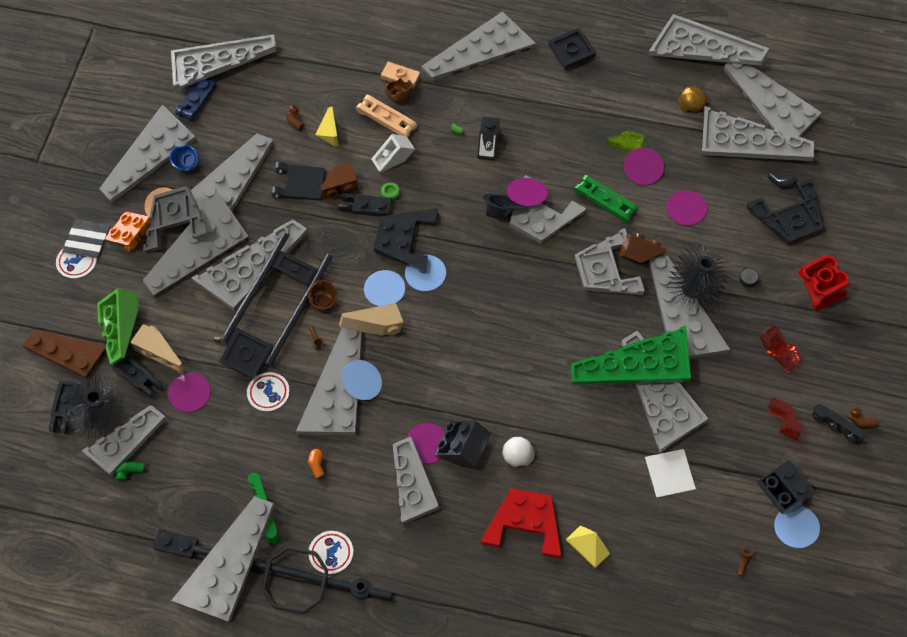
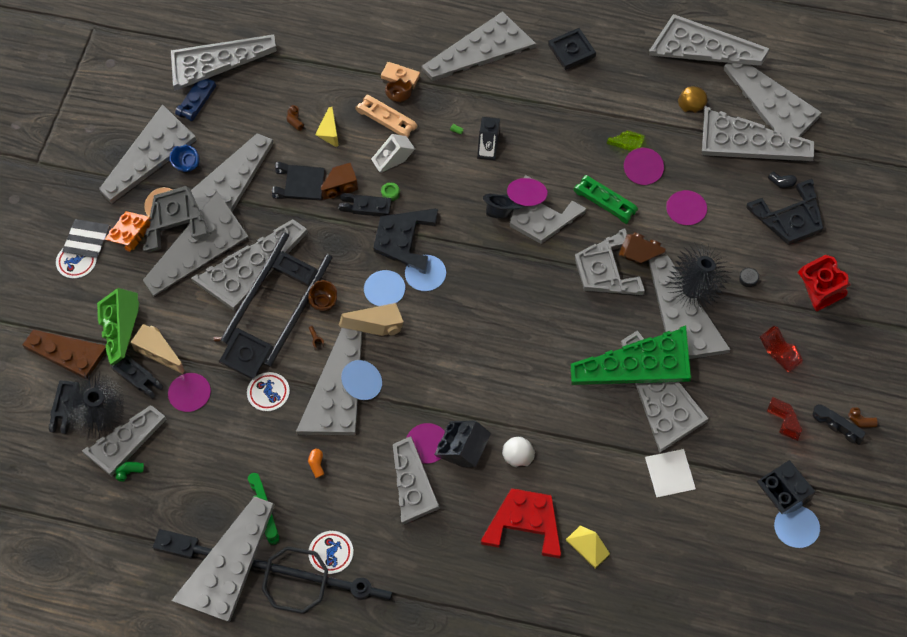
(744, 558): reddish brown hand -> none

